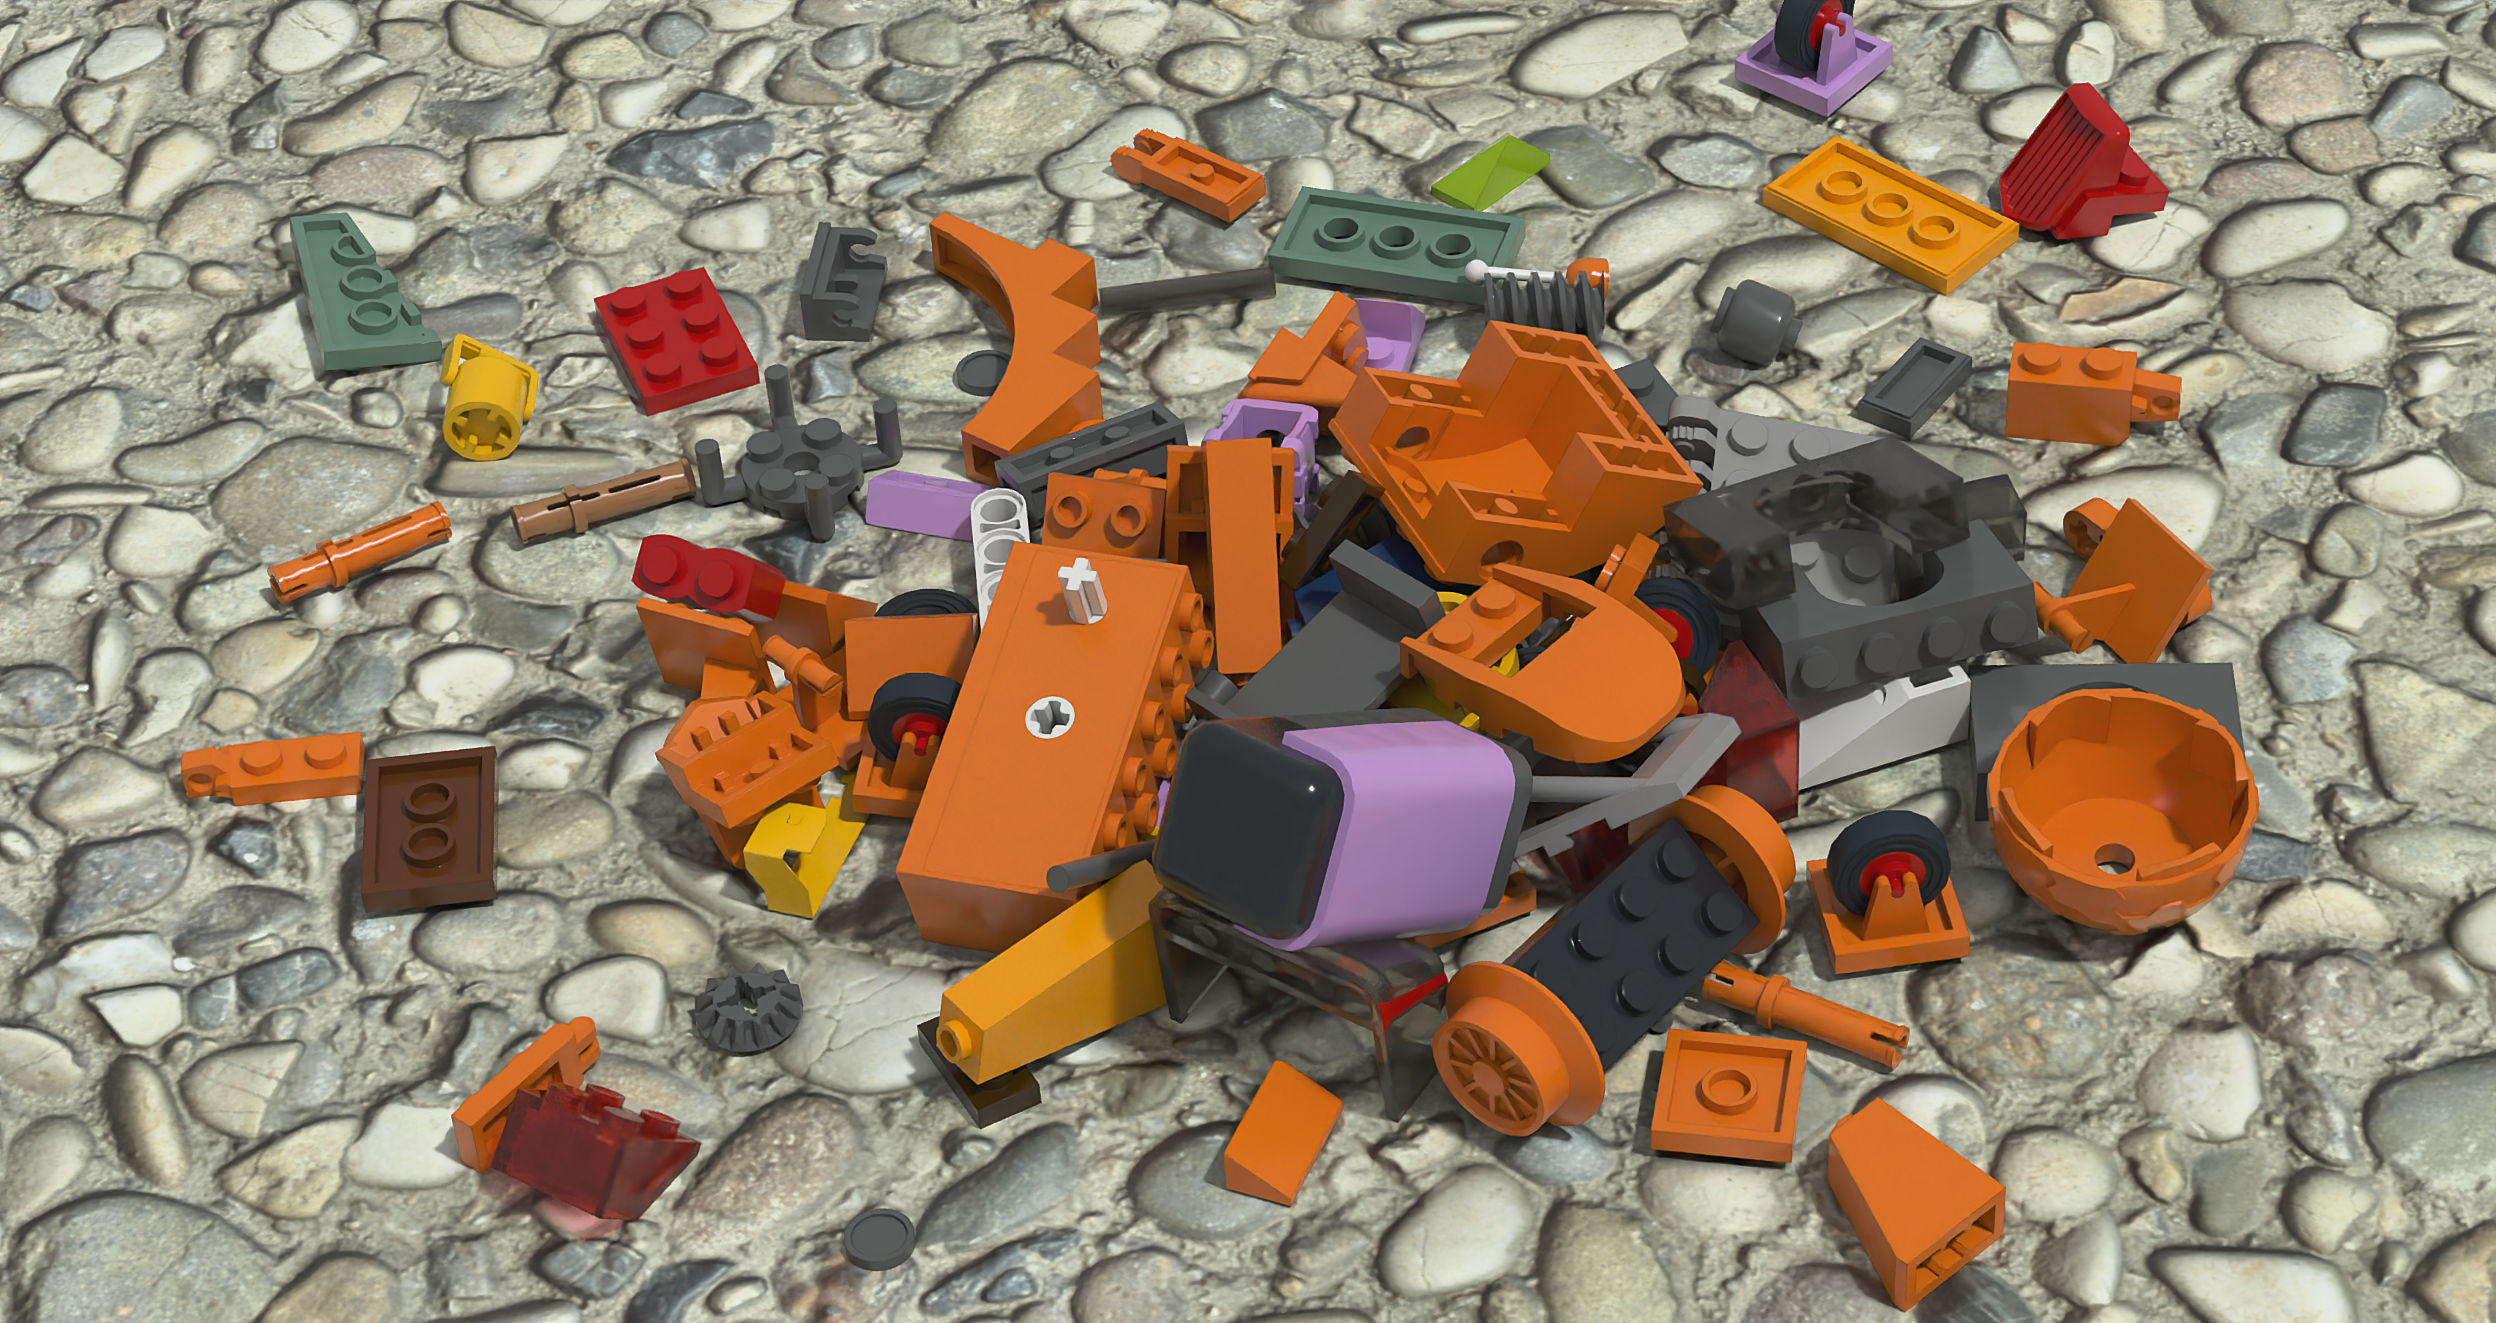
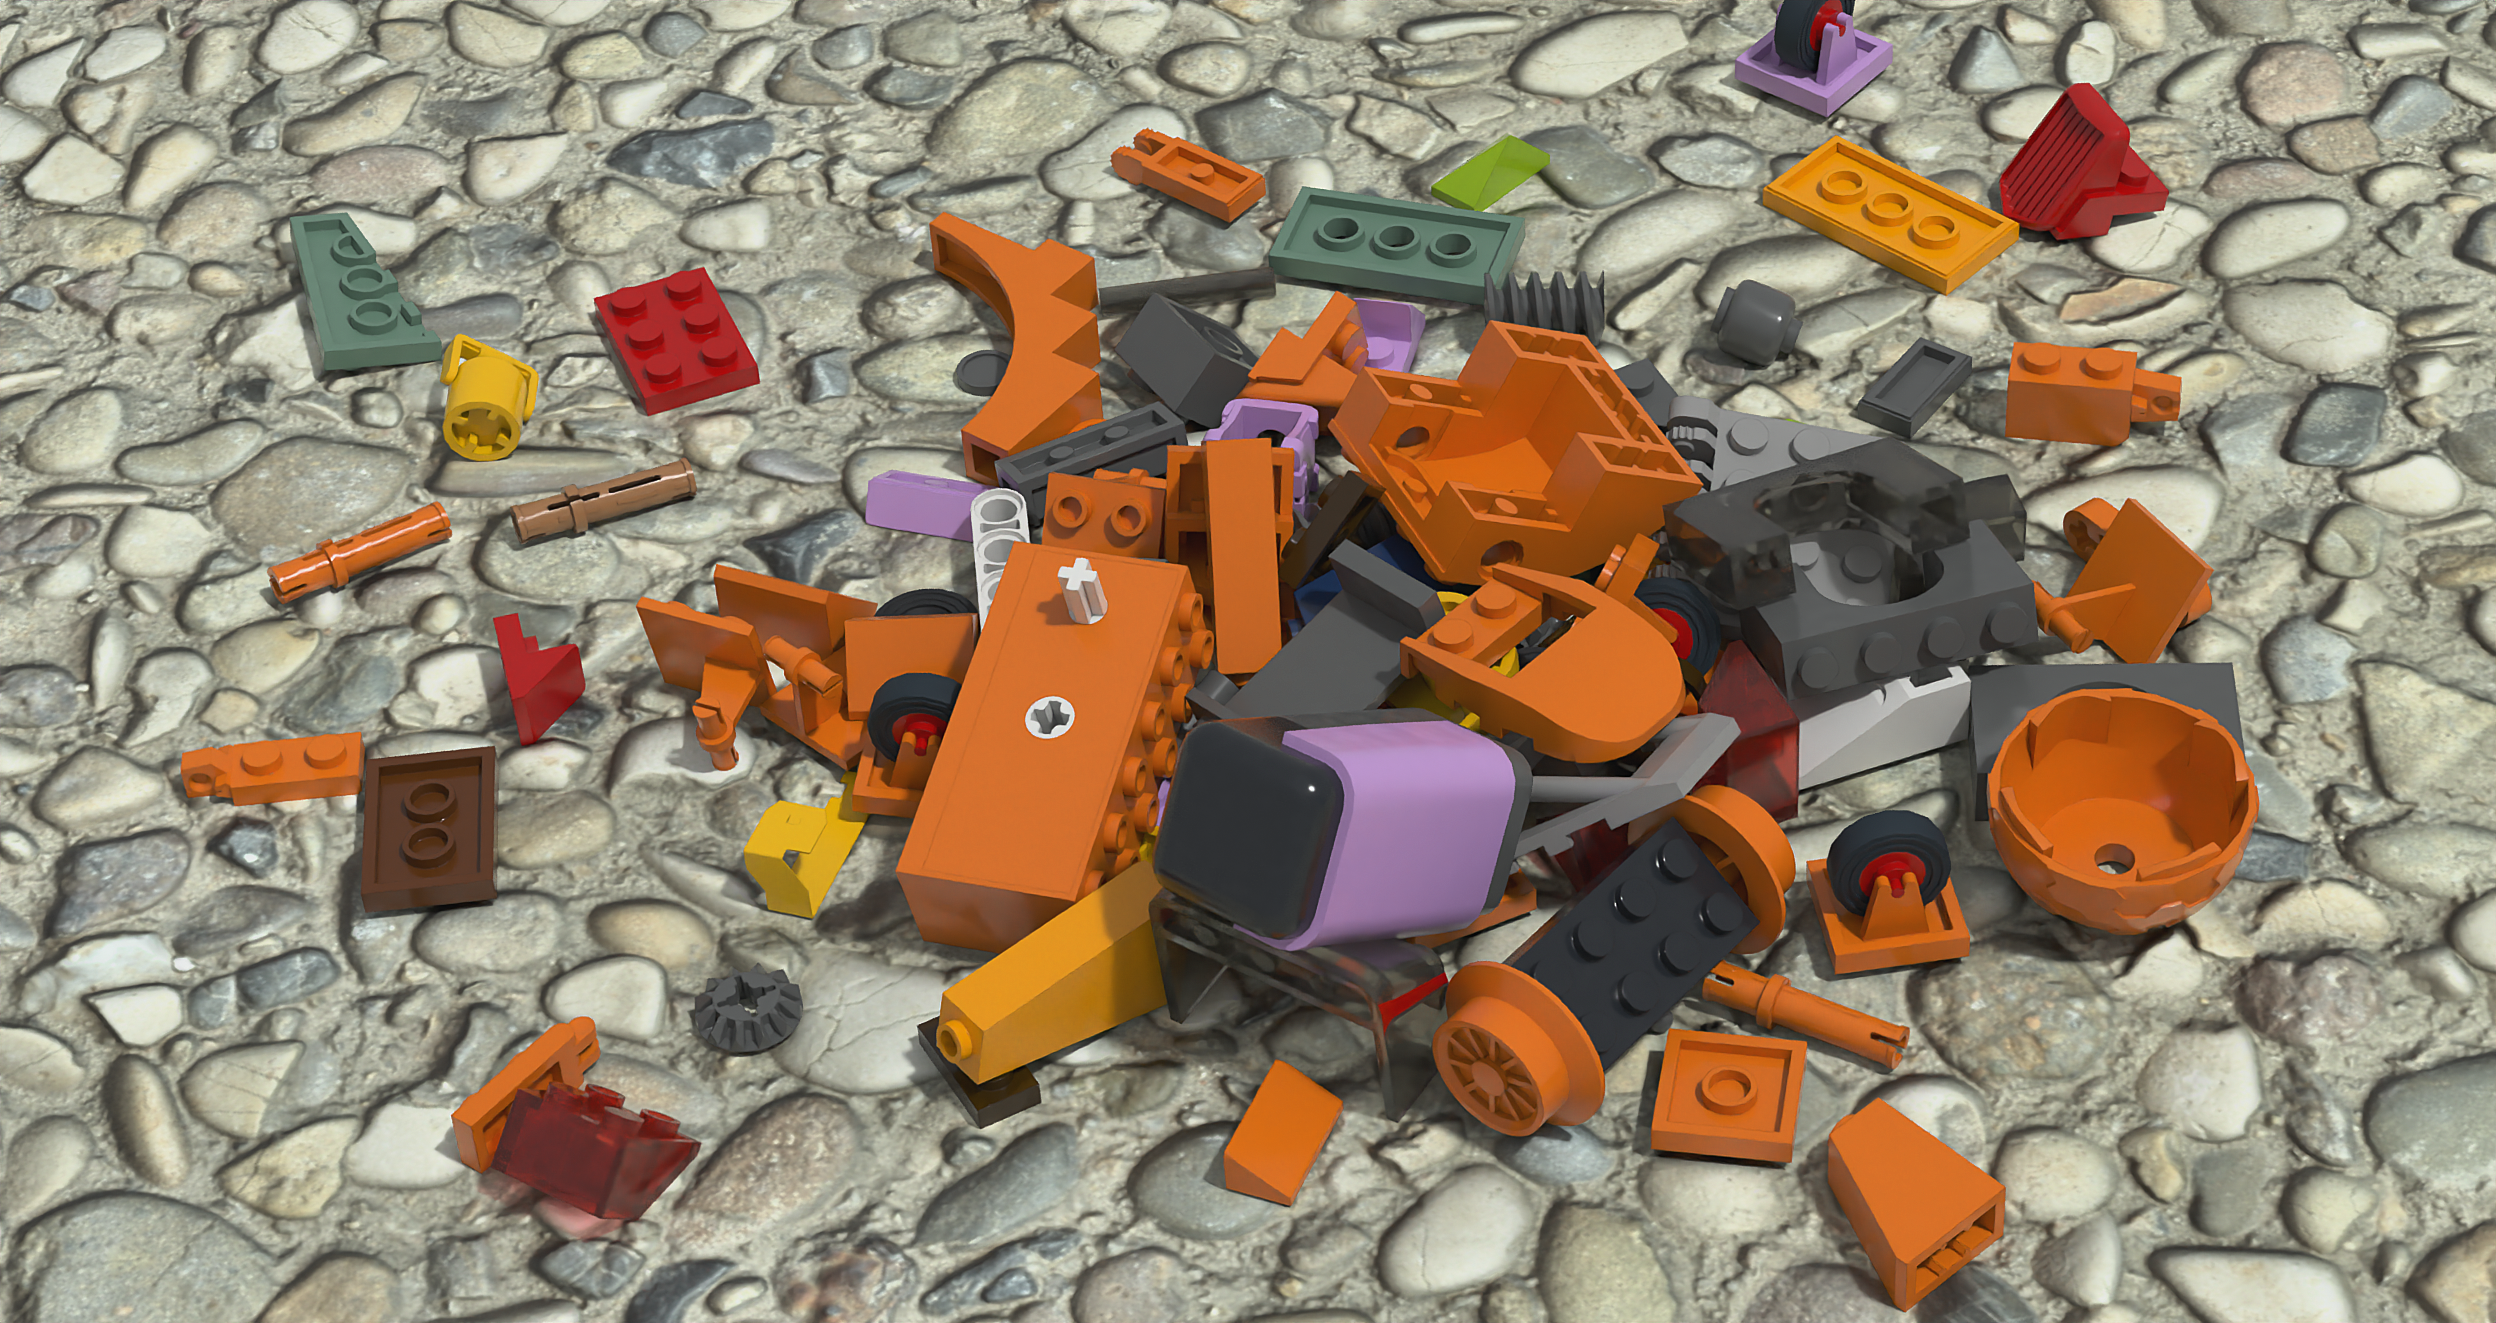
(538, 681): none -> red slope
(708, 578): red brick -> none
(741, 758): orange piece -> none
(818, 446): dark grey plate -> none
(841, 286): dark grey hinge -> none
(879, 1239): dark grey piece -> none
(1097, 867): dark grey bar -> none
(1186, 360): none -> dark grey slope
(1592, 266): hinge -> none

